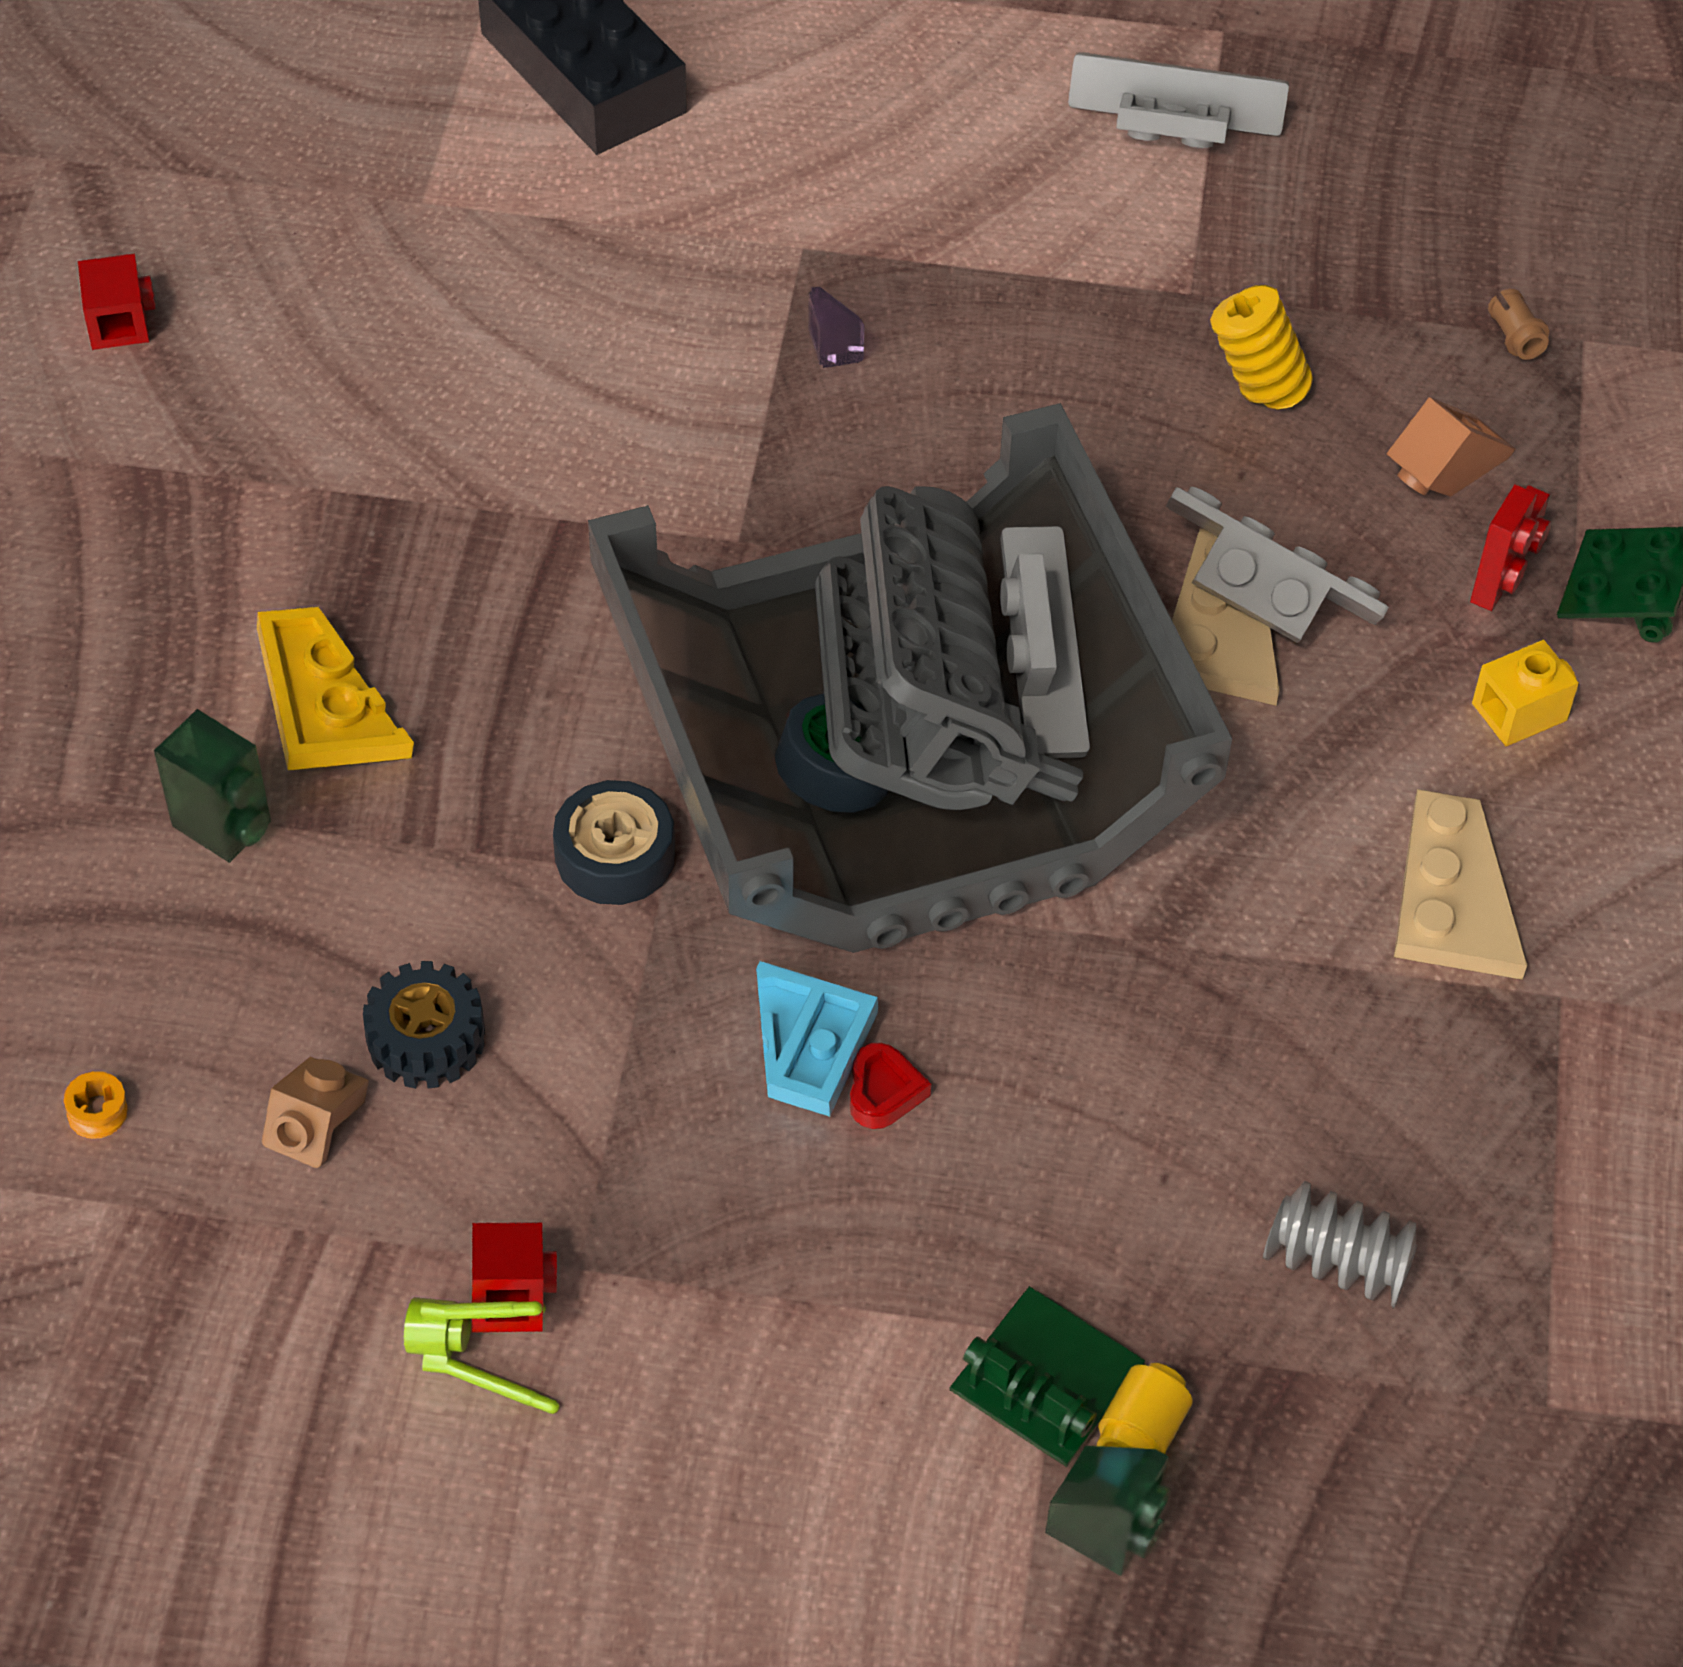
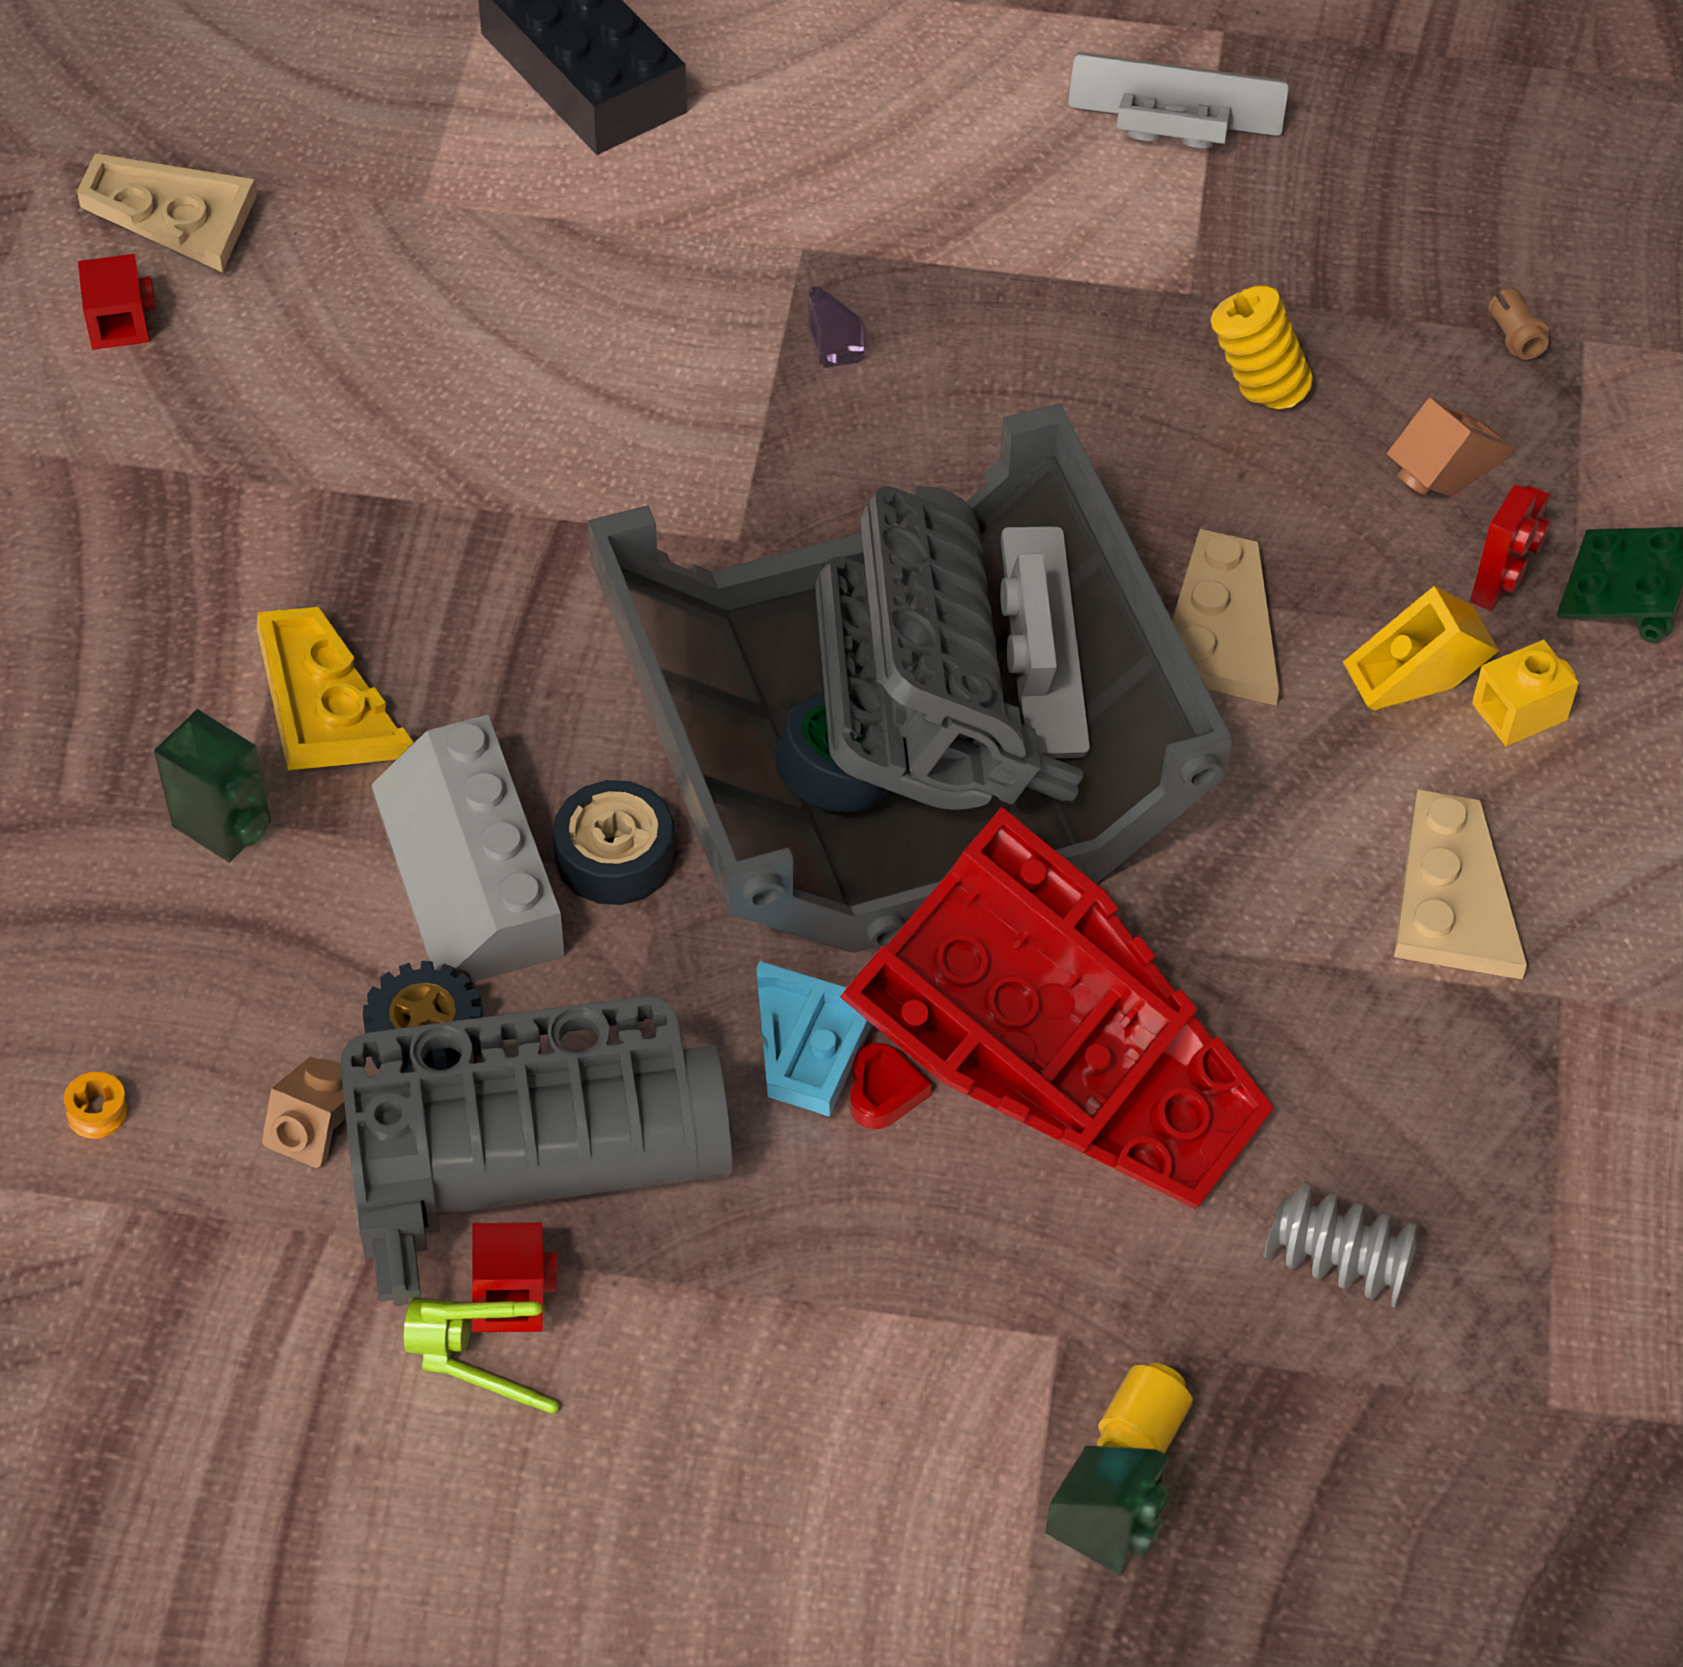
(171, 205): none -> tan wing
(468, 854): none -> light grey slope
(522, 1122): none -> dark grey piece
(1044, 1375): dark green hinge -> none
(1058, 1017): none -> red wedge
(1265, 577): light grey bracket -> none
(1421, 651): none -> yellow slope

